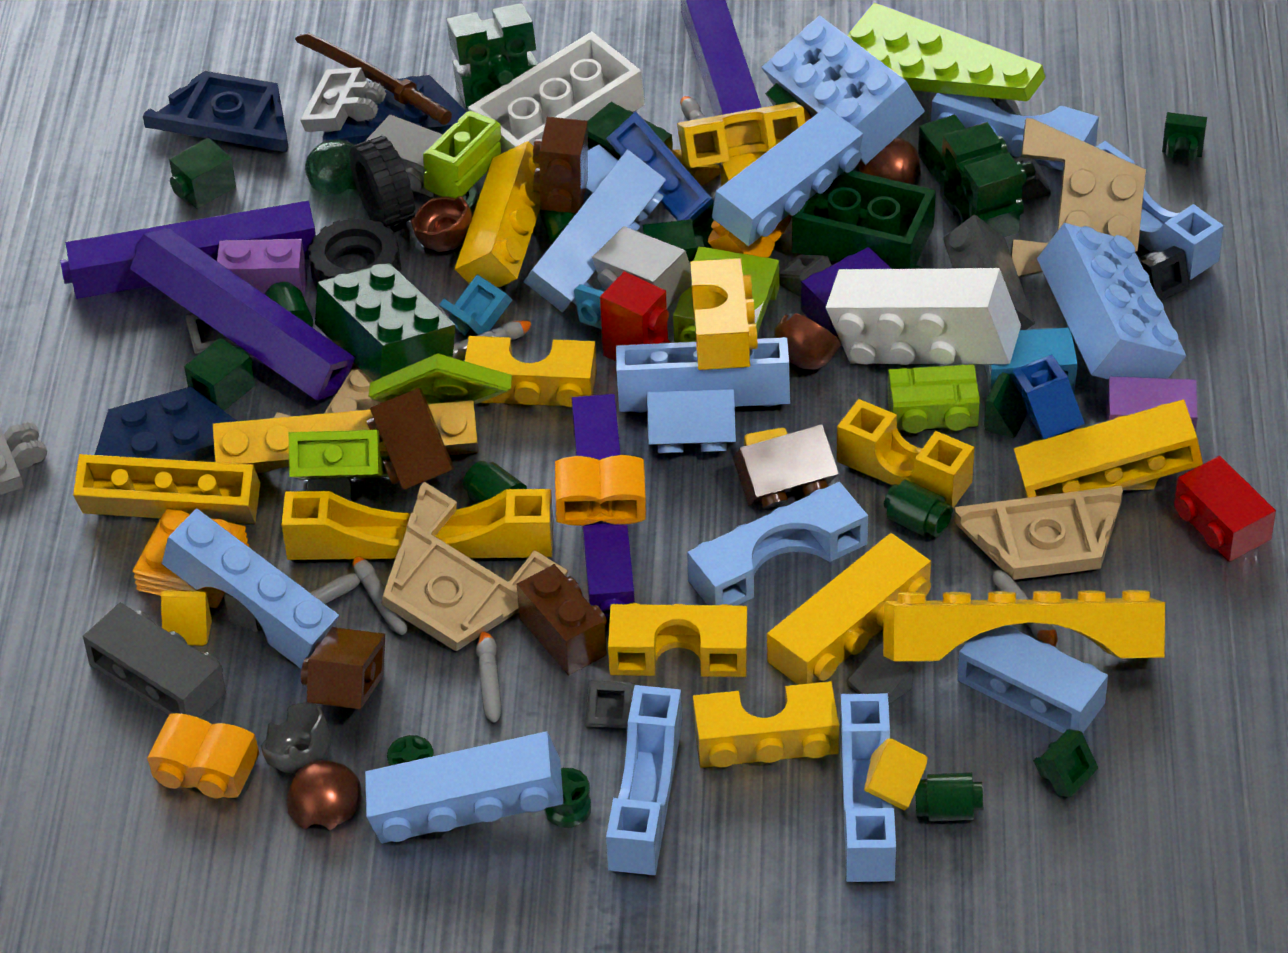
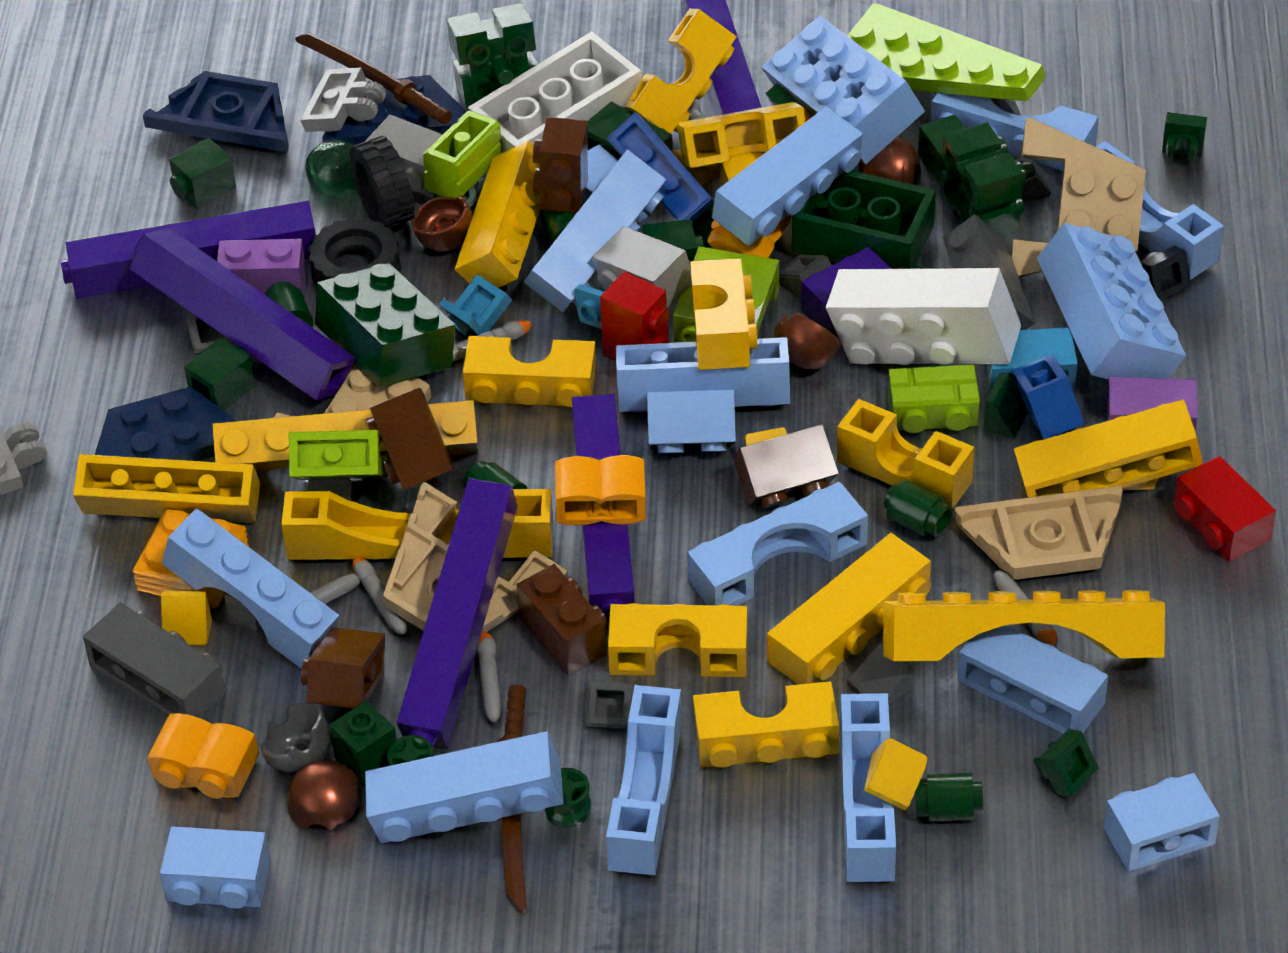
(215, 867): none -> light blue brick
(362, 739): none -> dark green brick
(442, 381): lime tile -> none
(458, 612): none -> dark purple brick
(512, 824): none -> reddish brown sword
(703, 46): none -> yellow arch
(1161, 821): none -> light blue brick

